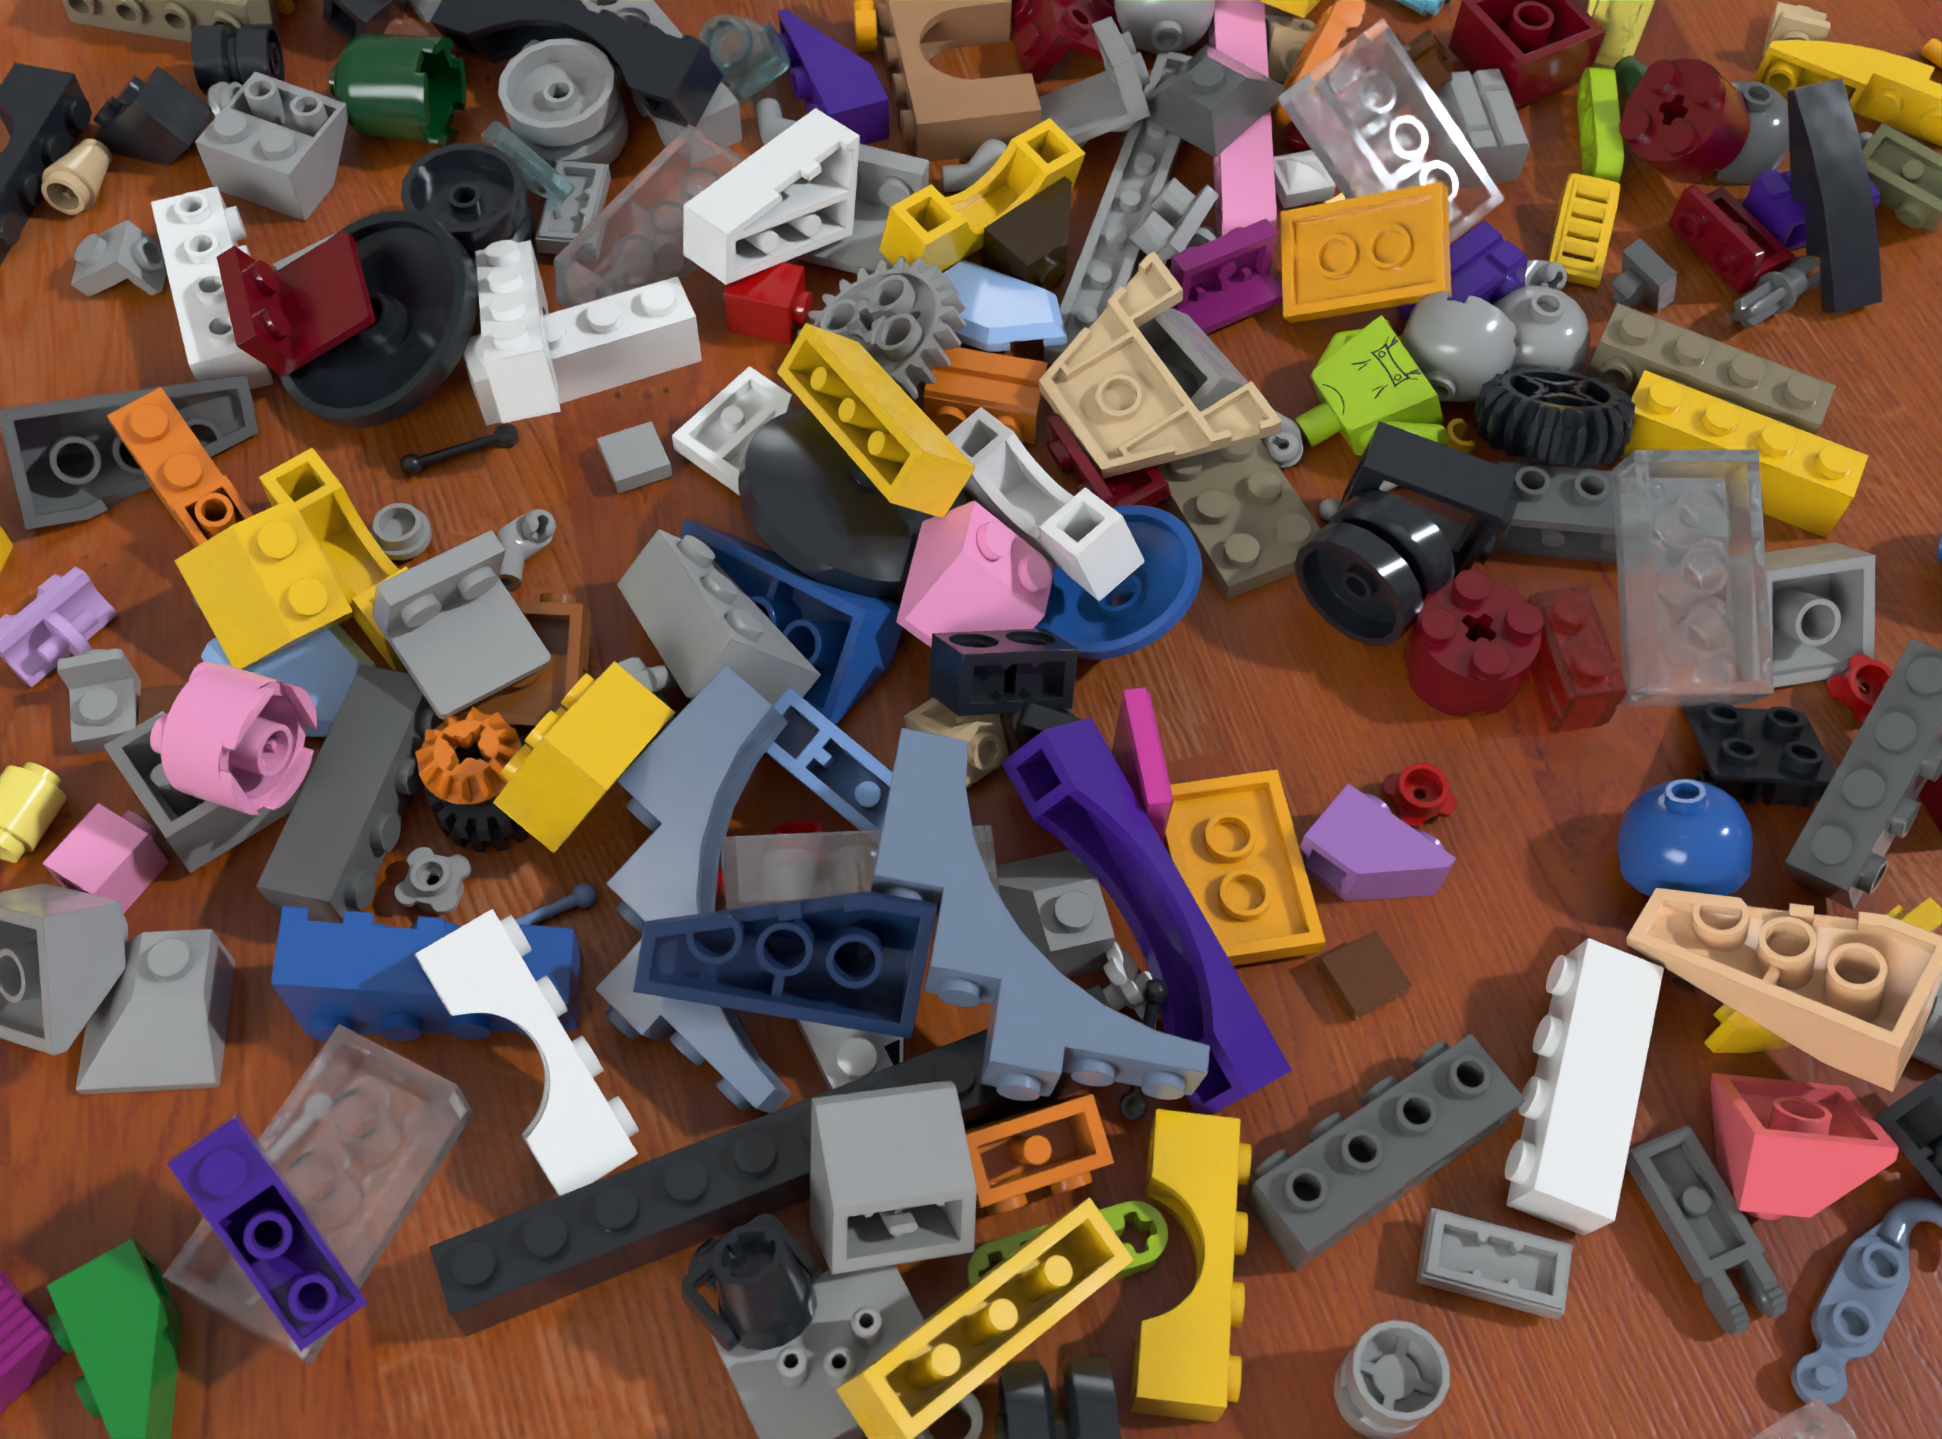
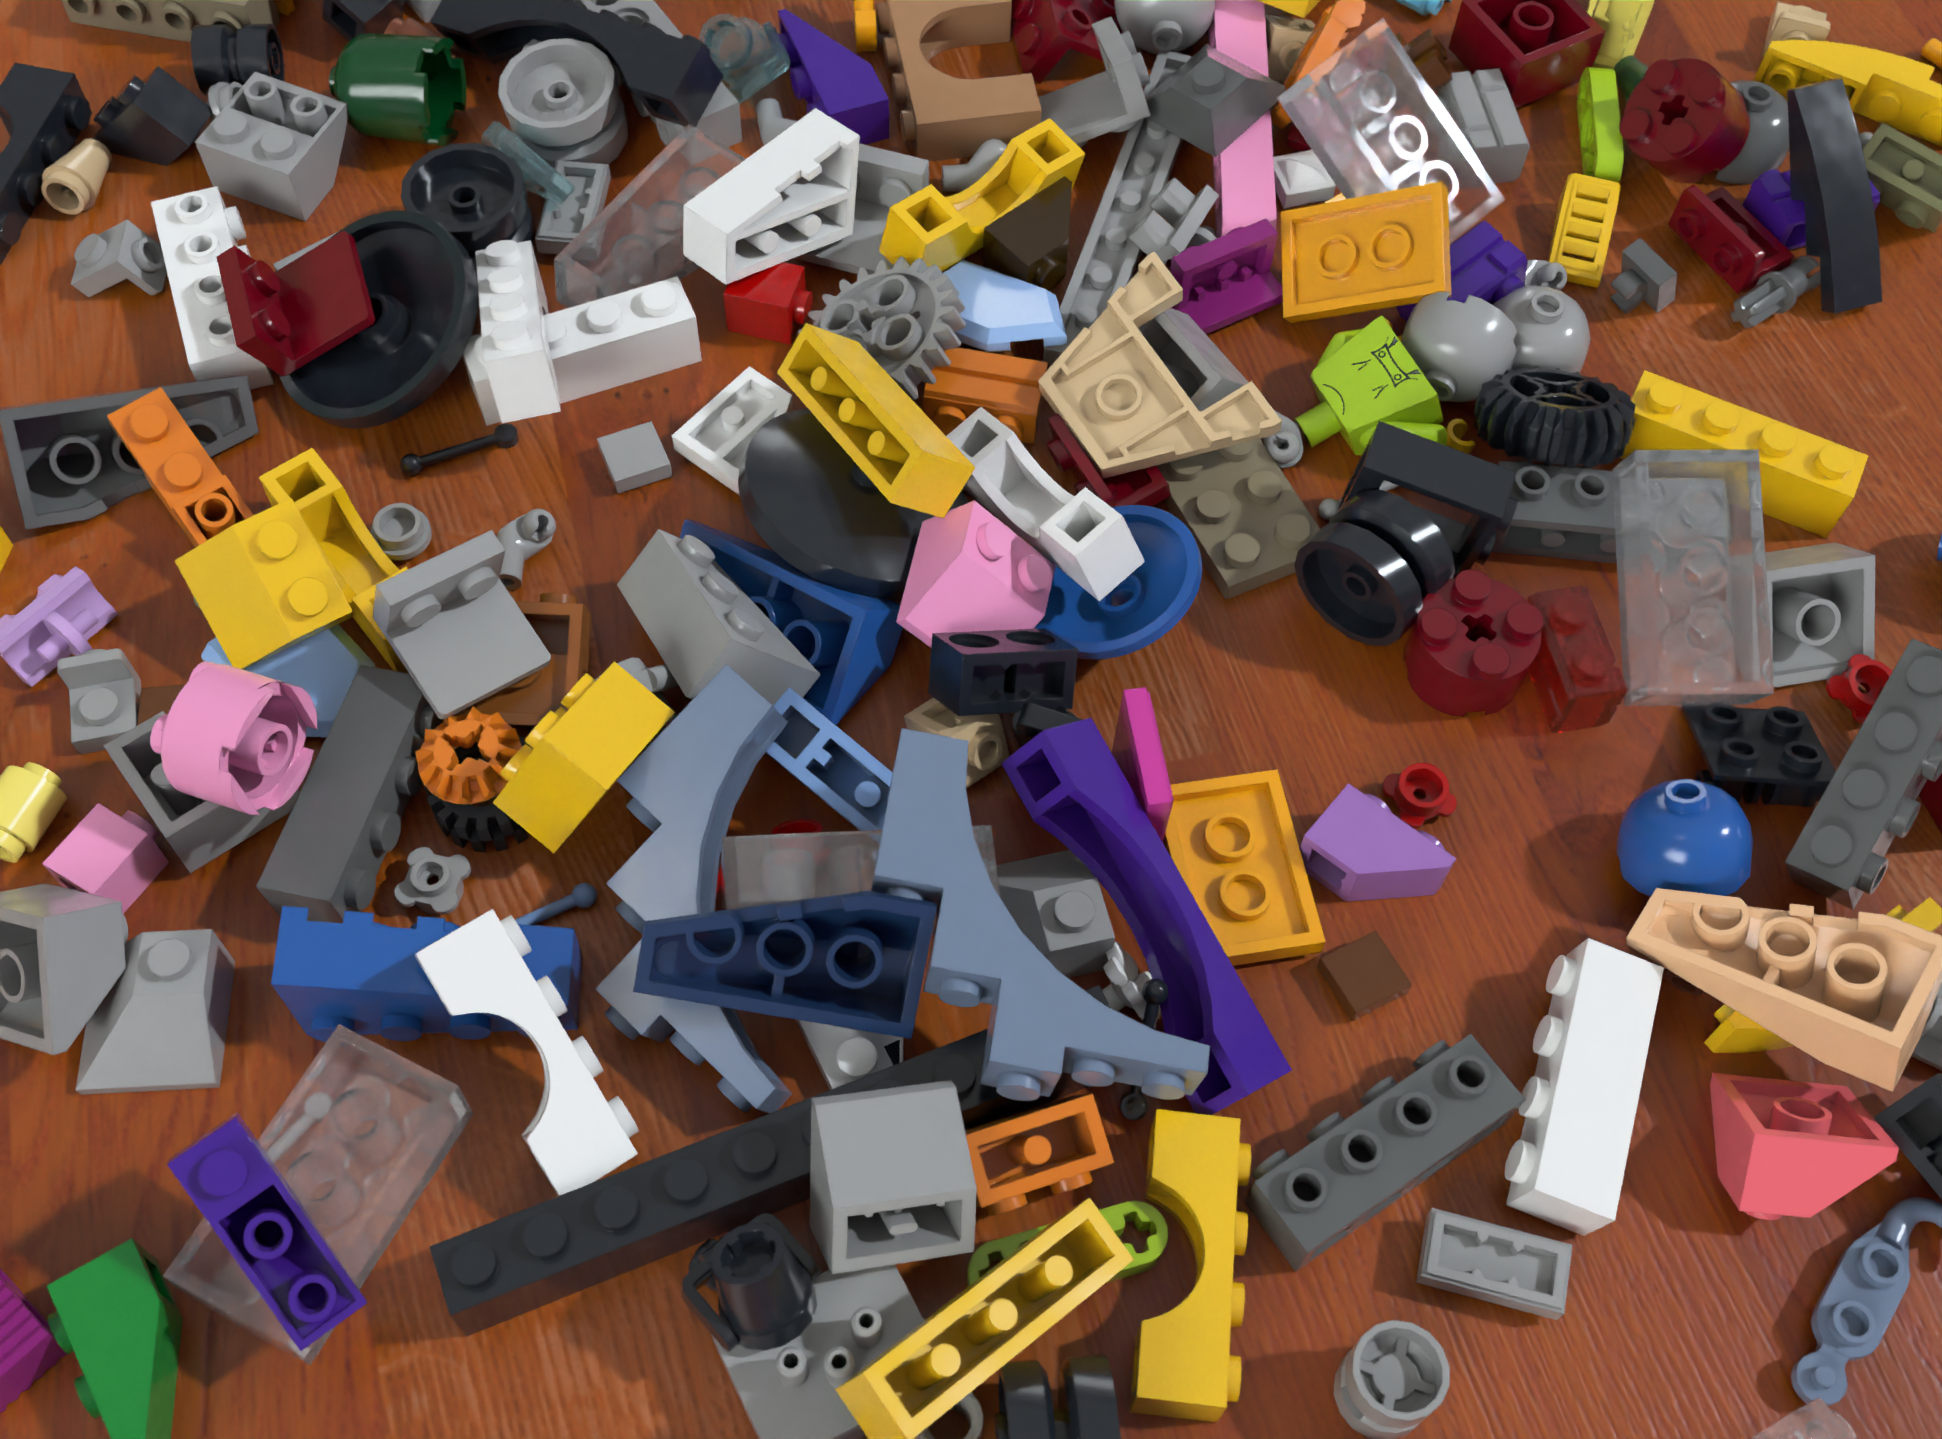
(1647, 343): dark tan brick -> none
(1705, 1227): dark grey hinge -> none

